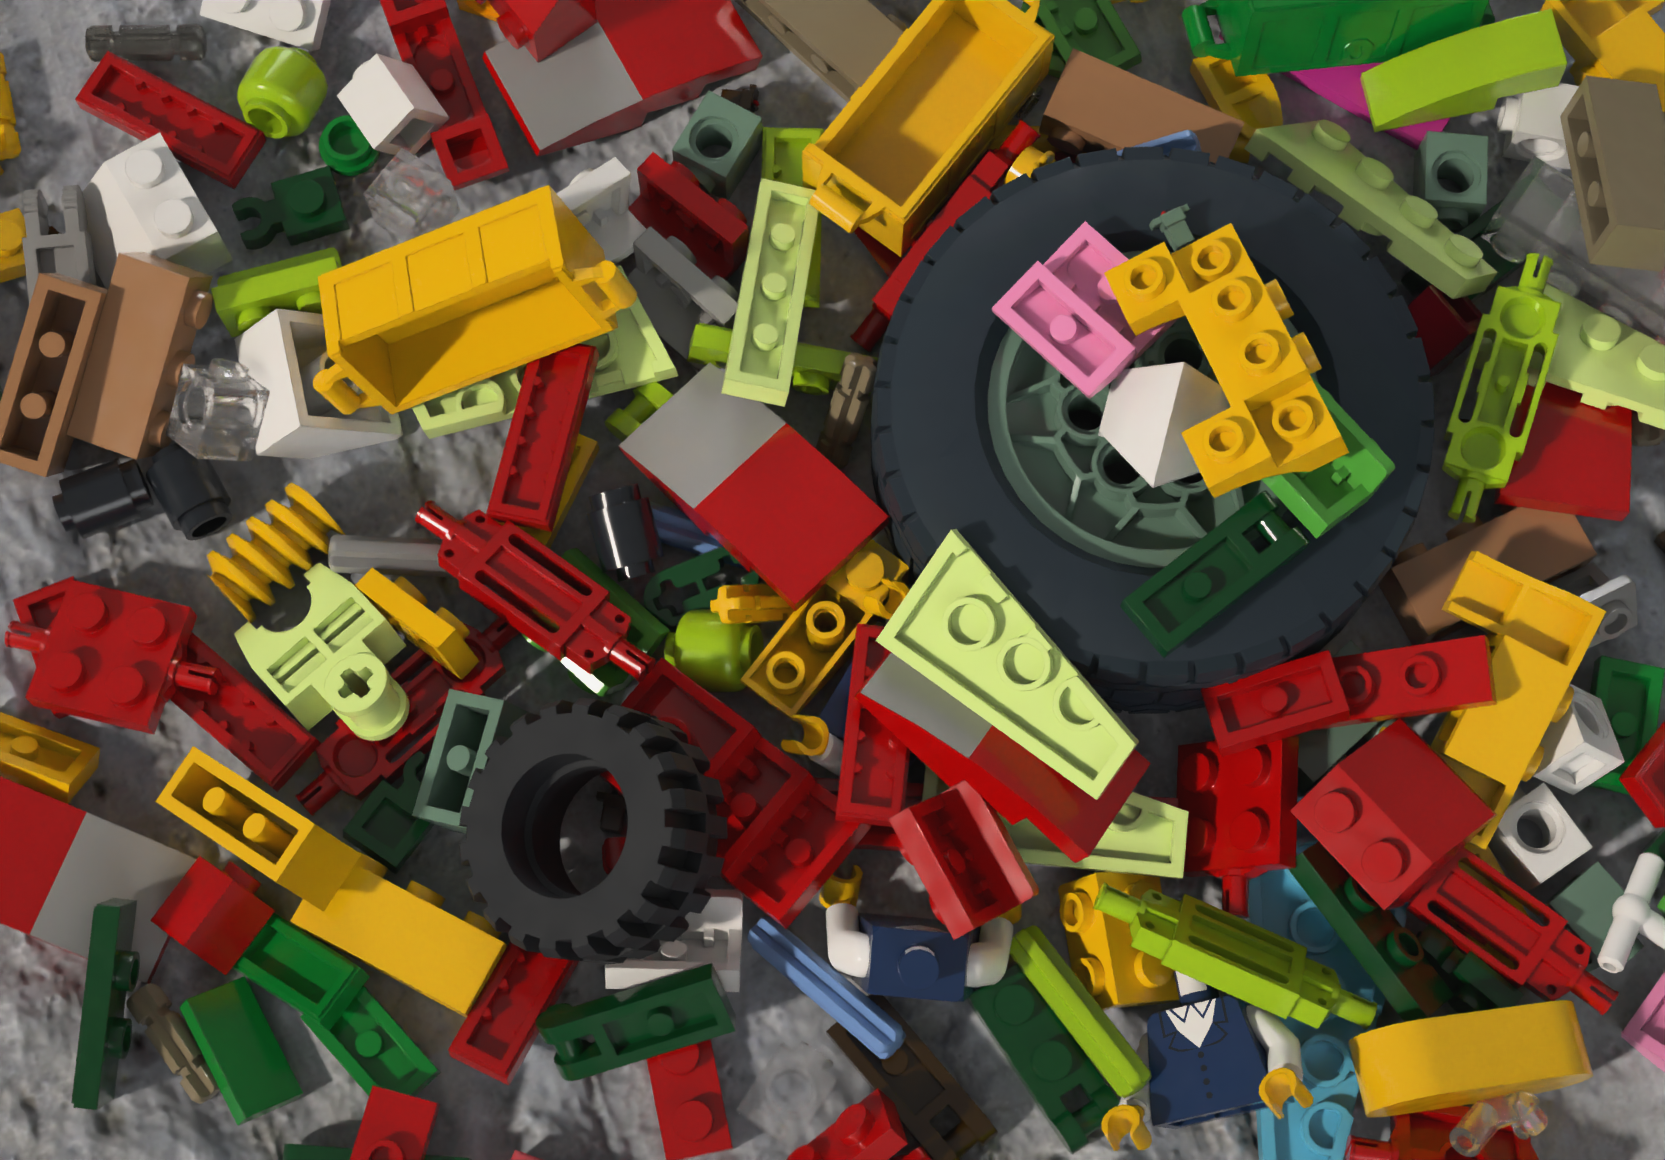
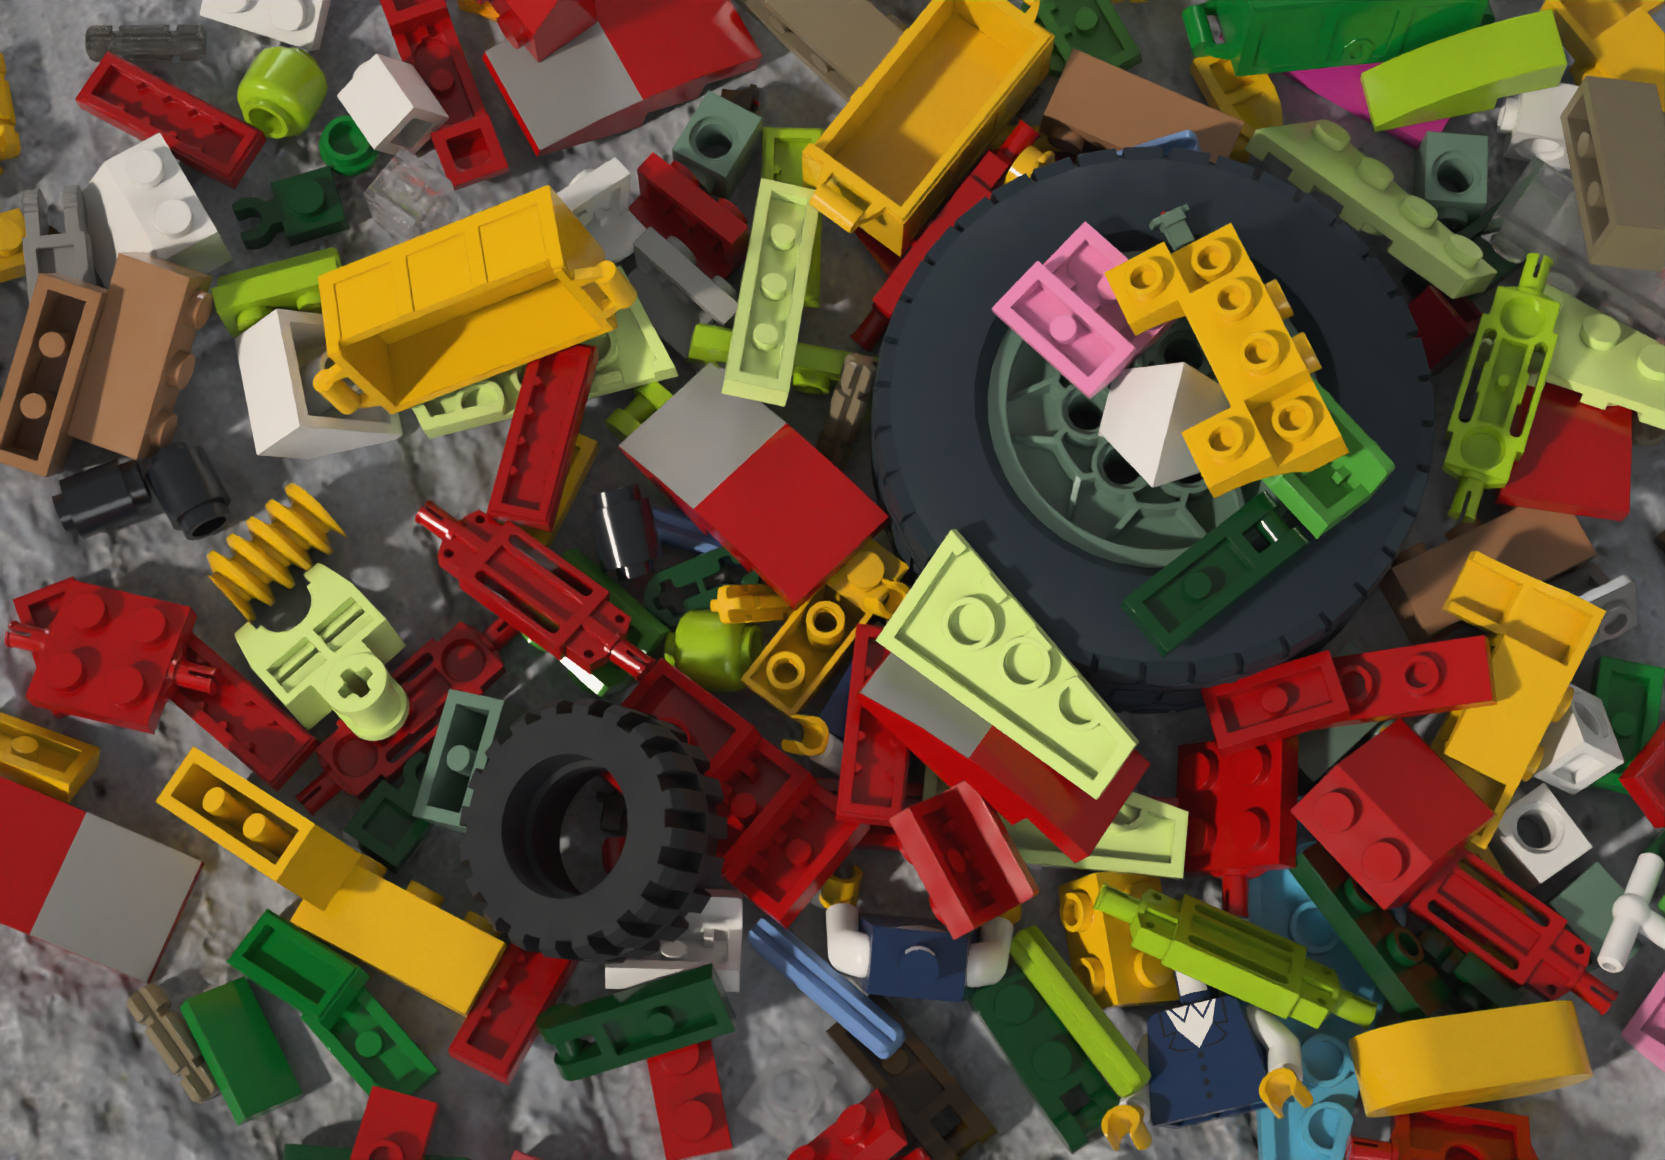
(103, 1029): dark green plate -> none
(214, 913): red brick -> none
(218, 411): clear brick -> none
(385, 555): light grey axle -> none
(436, 634): yellow plate -> none
(1494, 1113): clear arm -> none

